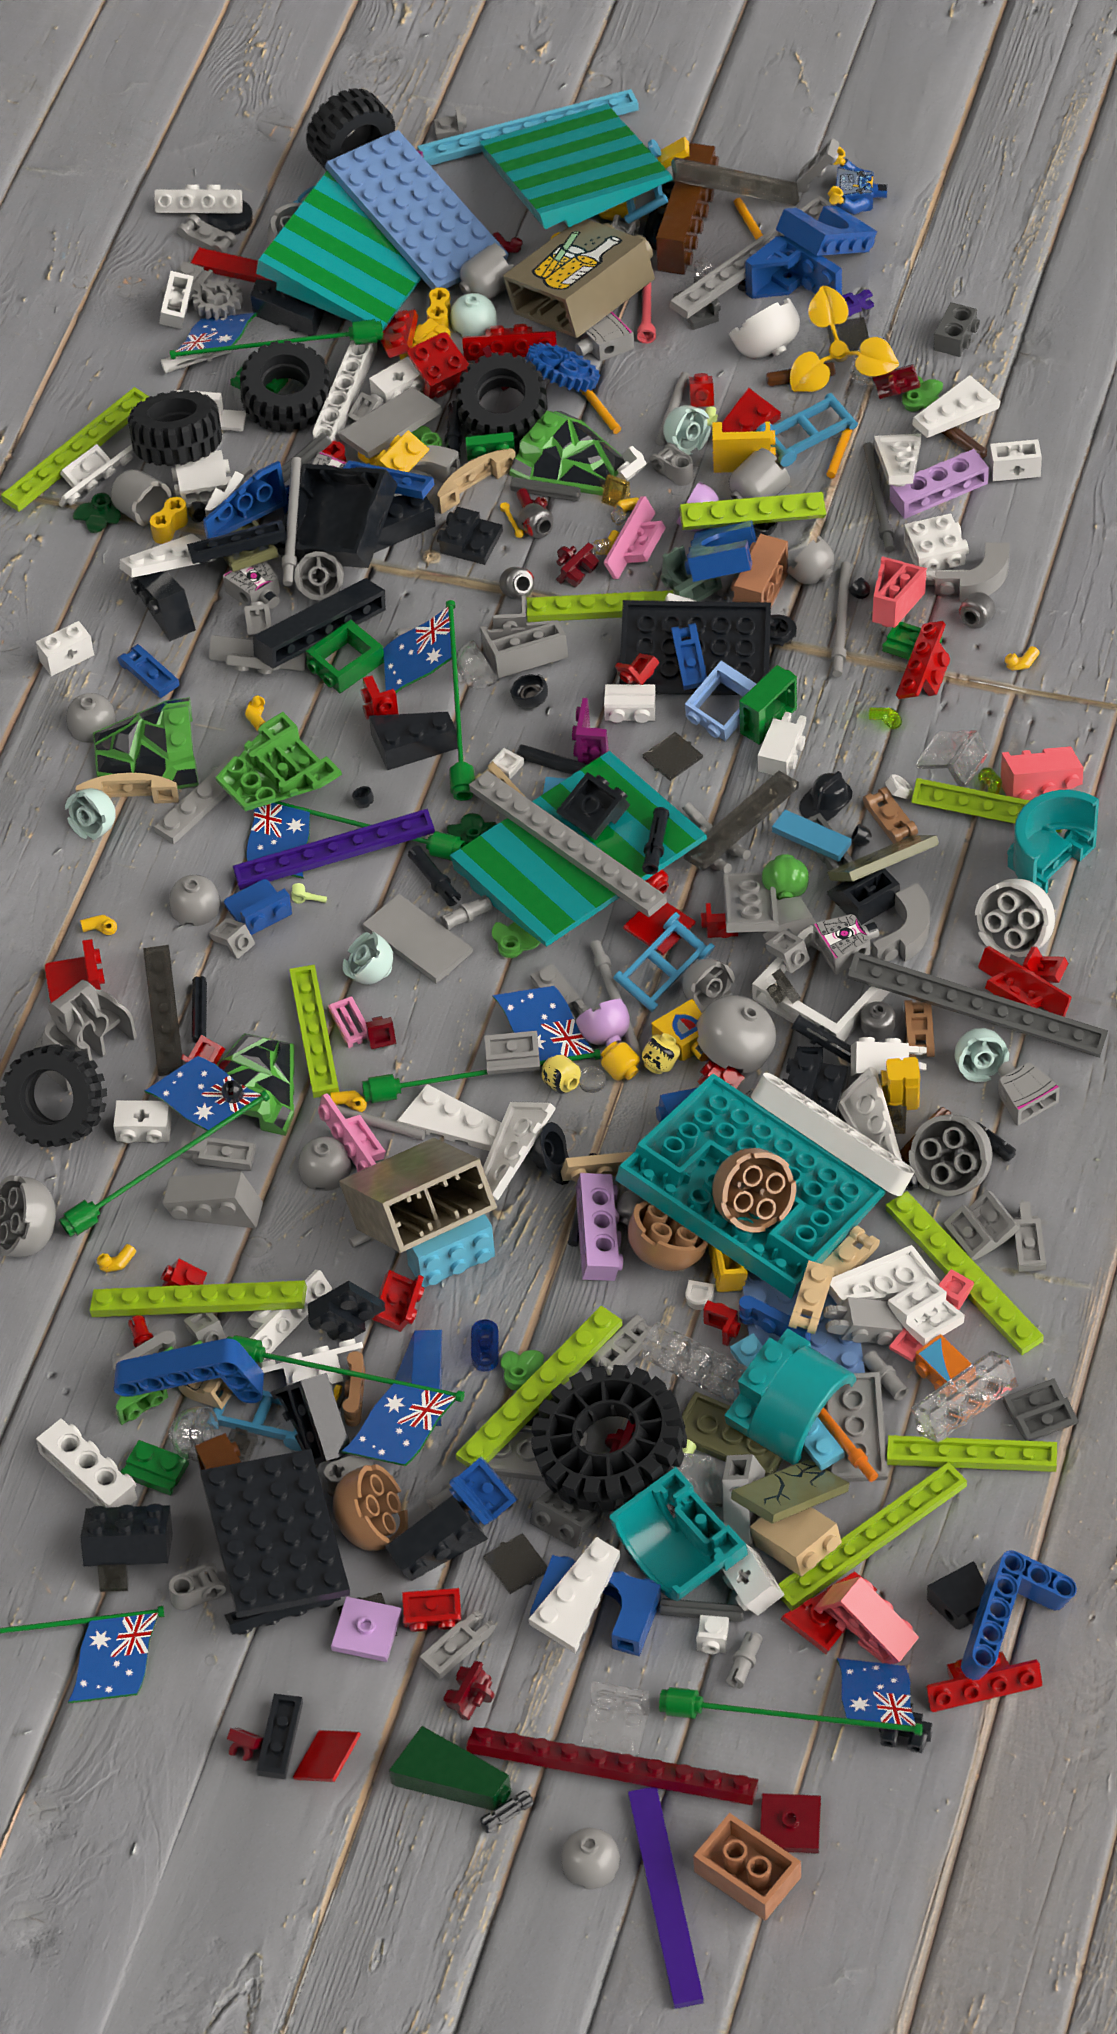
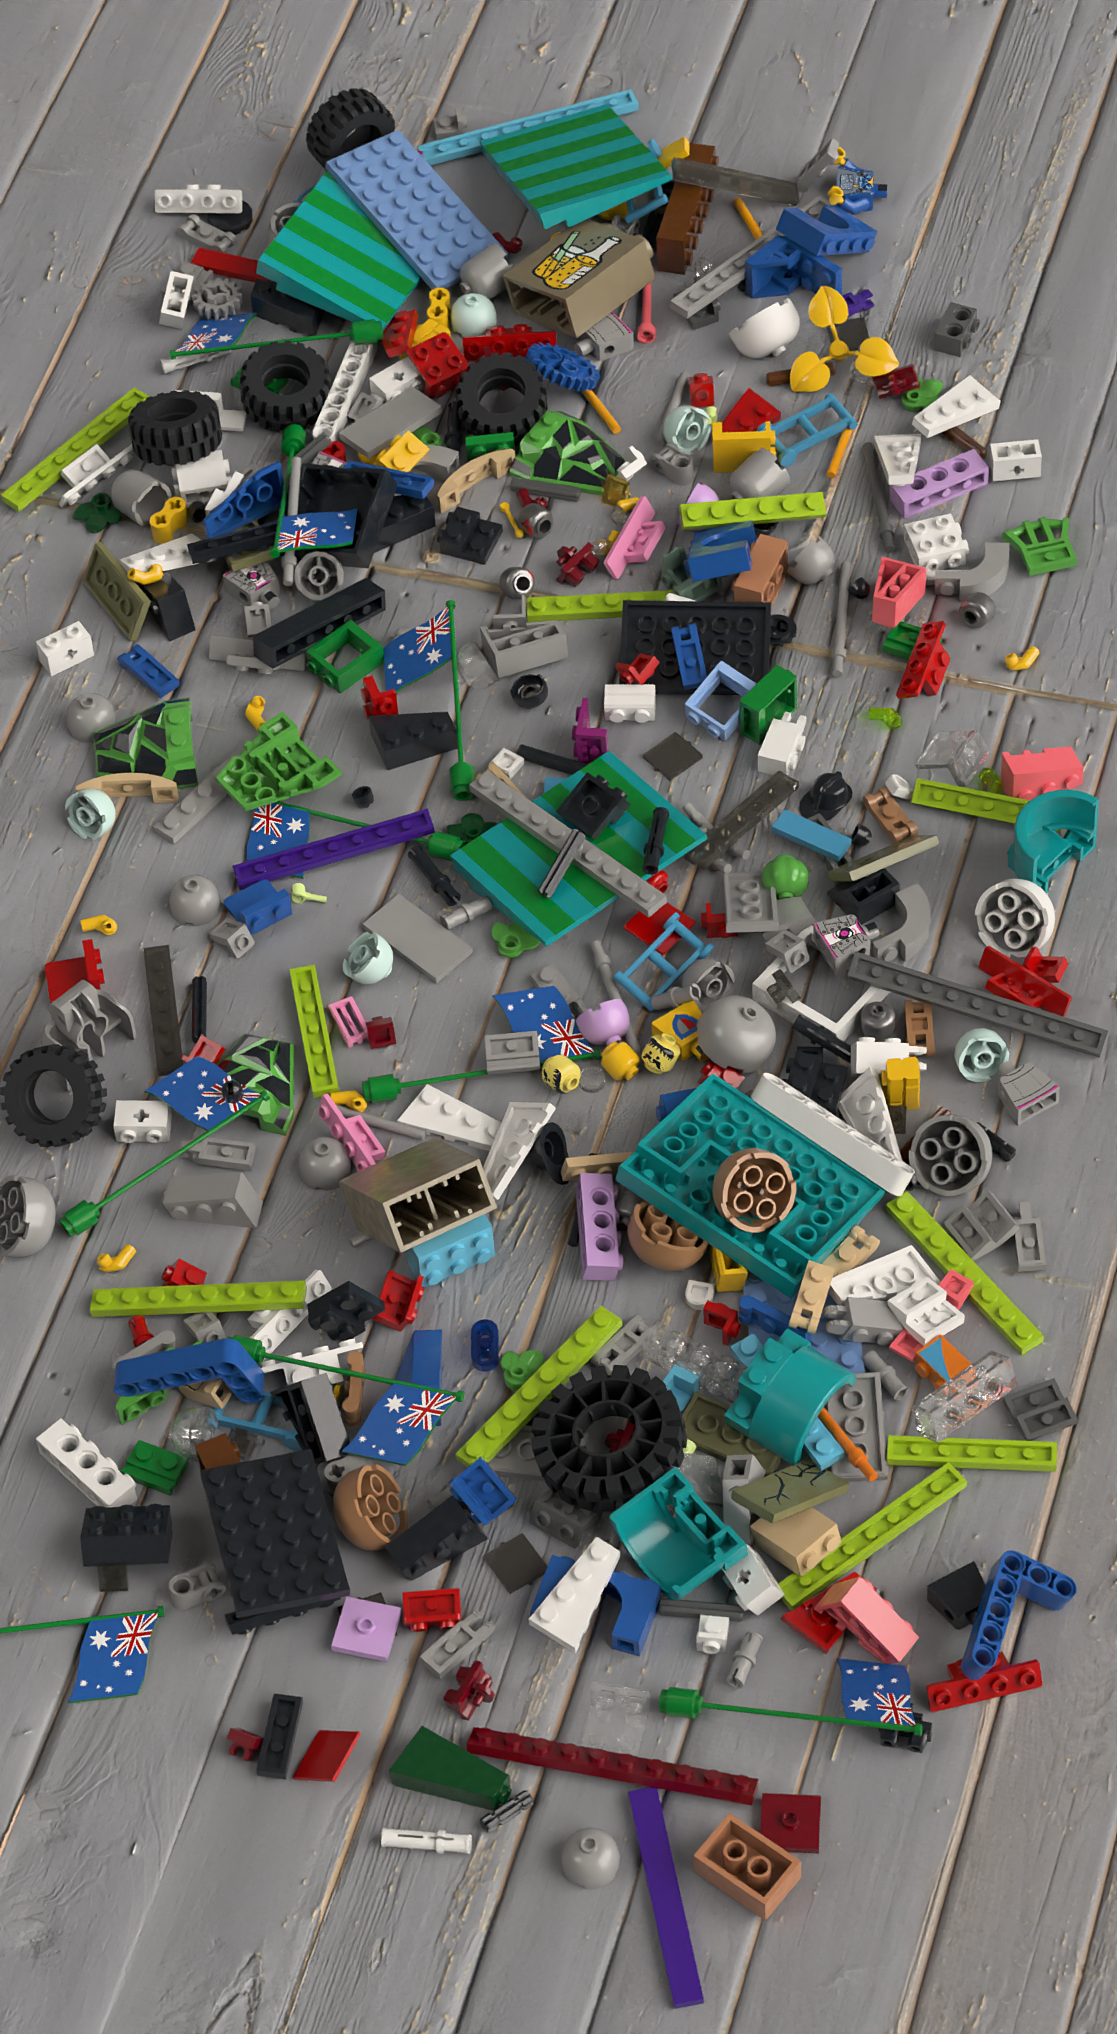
(116, 592): none -> olive tile
(144, 578): none -> yellow arm
(308, 529): none -> flag
(427, 1840): none -> white pin
(561, 863): none -> axle
(676, 997): none -> light grey pin
(682, 1384): none -> medium azure panel
(1043, 556): none -> bright green plate

